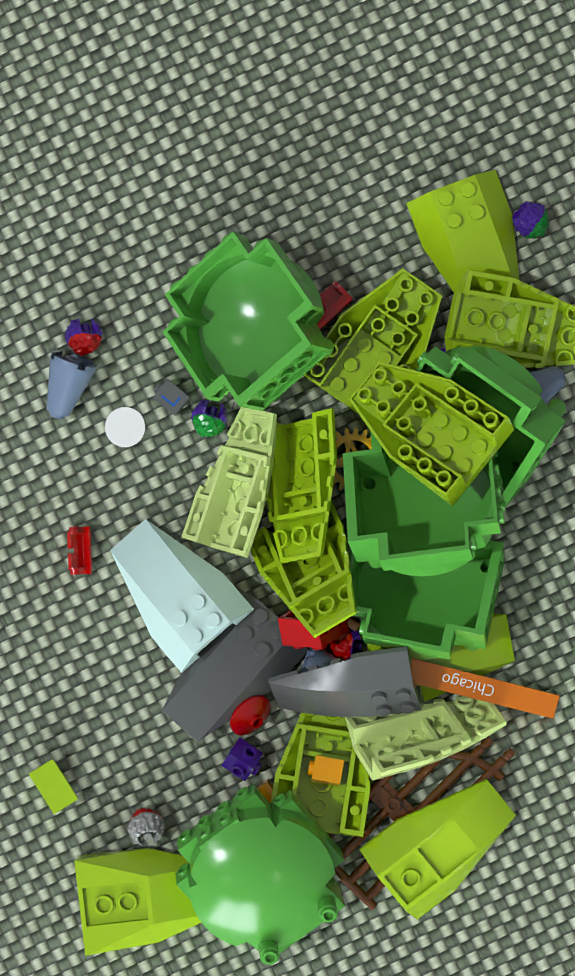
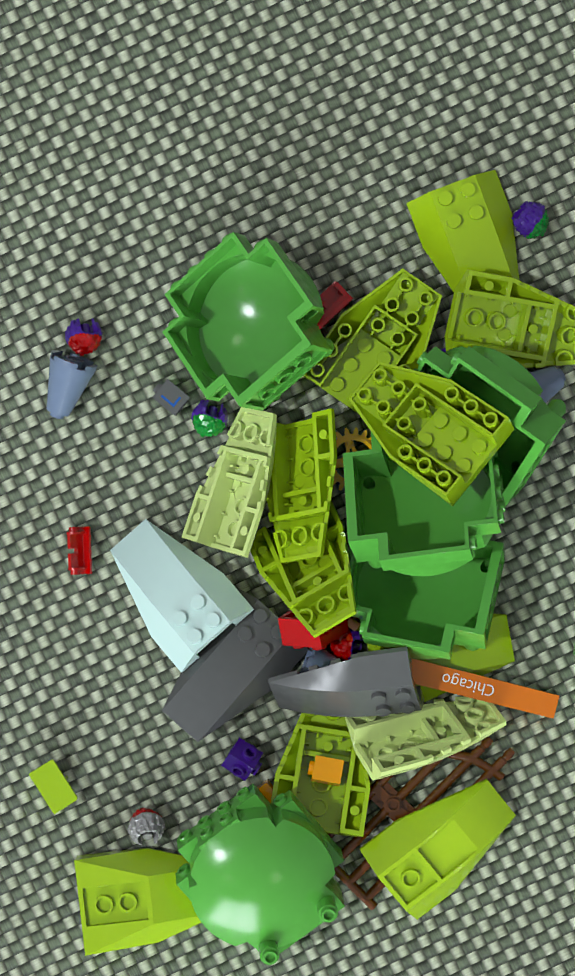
(125, 427): white sticker -> none
(250, 715): red dish -> none

